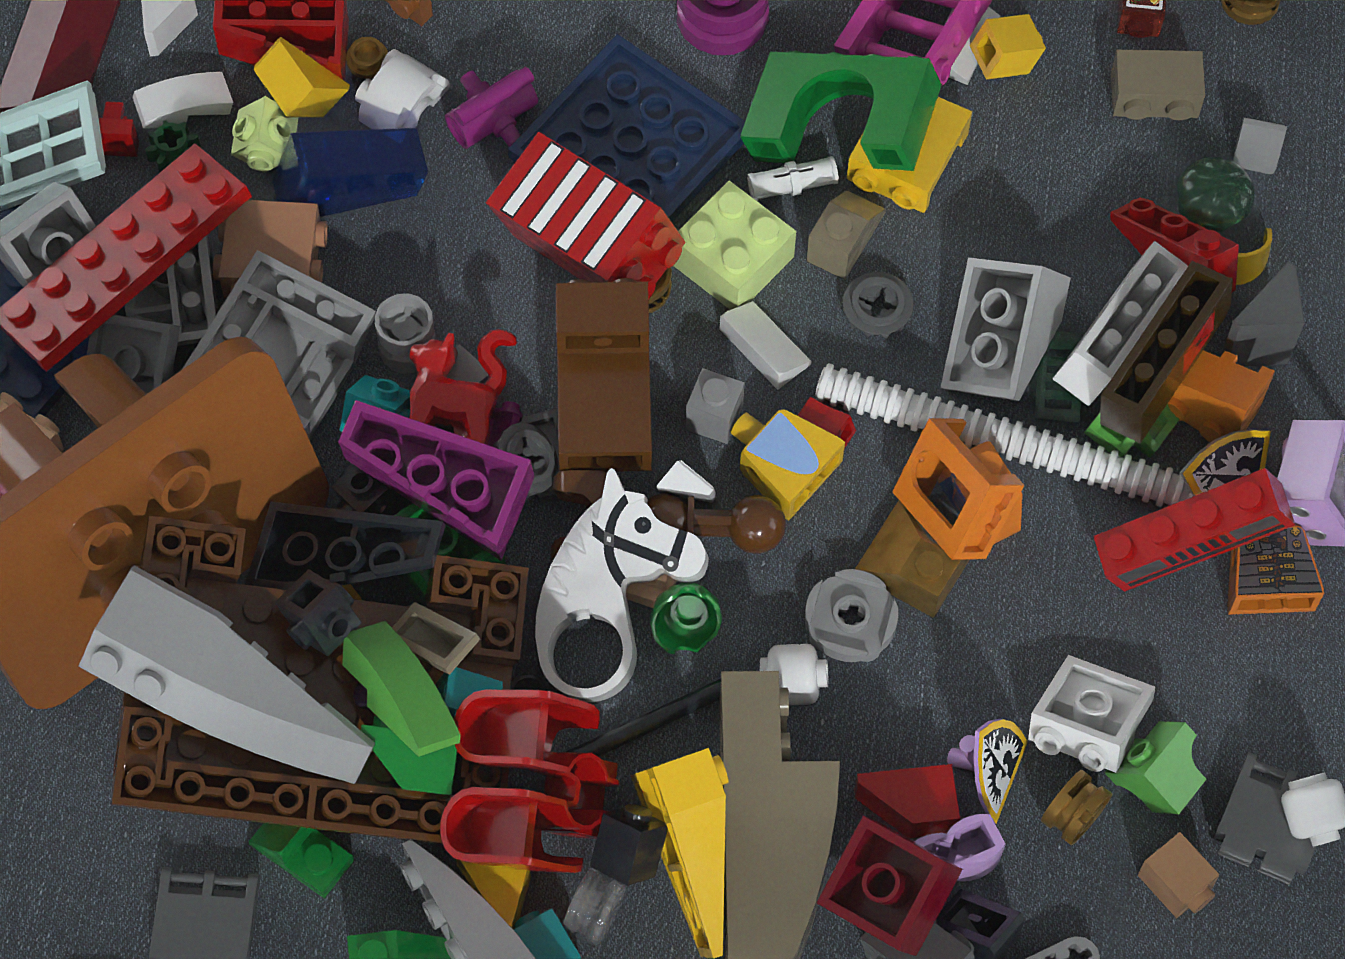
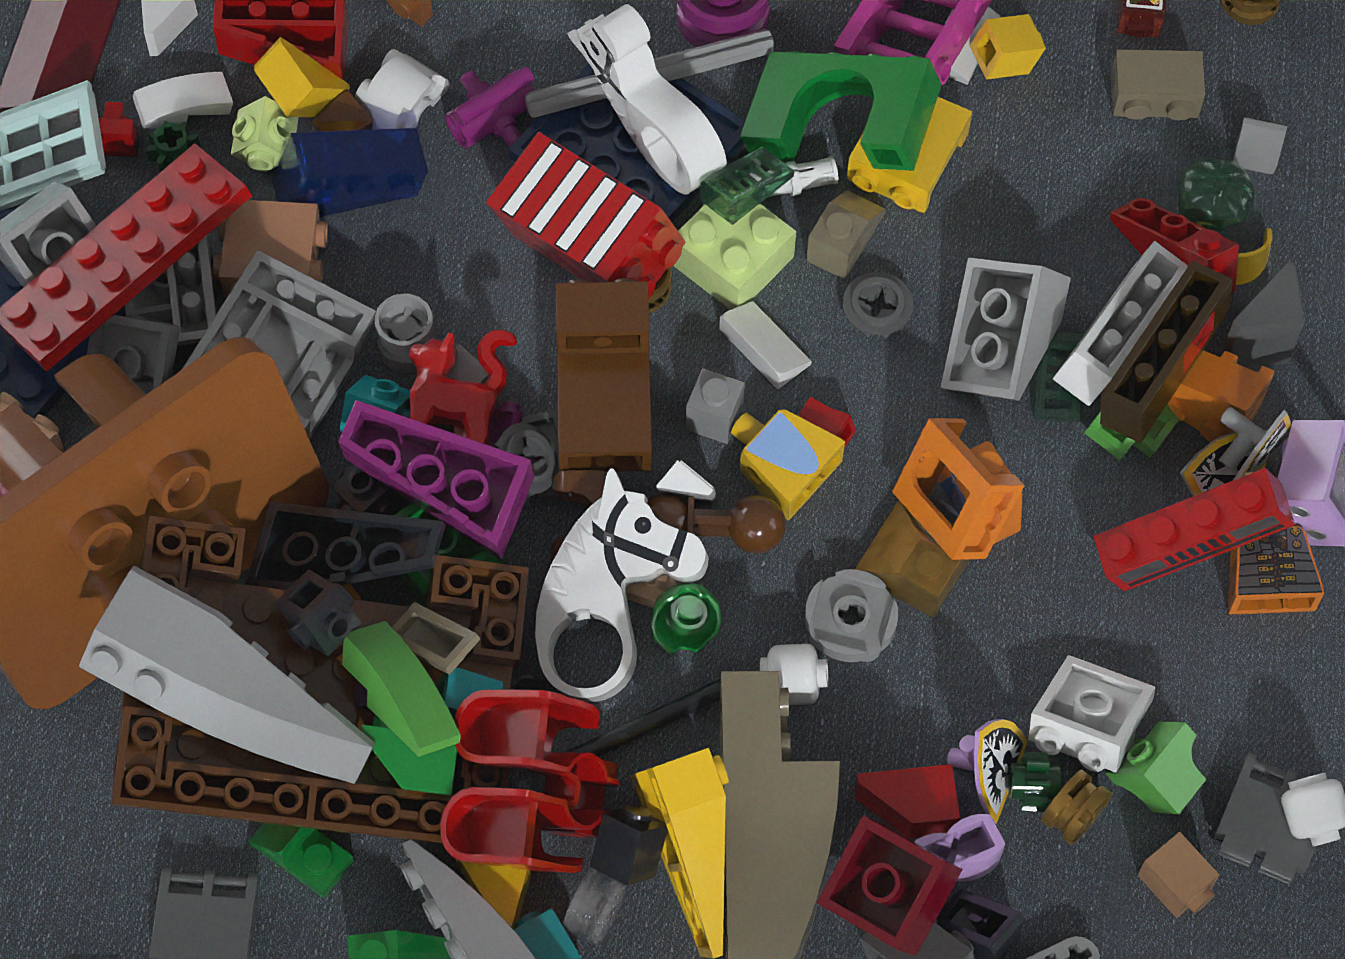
(343, 115): none -> reddish brown slope
(365, 57): pearl gold plate -> none
(655, 114): none -> white animal
(669, 67): none -> light grey axle
(734, 206): none -> clear green slope
(1006, 437): white piece -> none
(1033, 781): none -> dark green gear
(1252, 435): none -> light grey shield

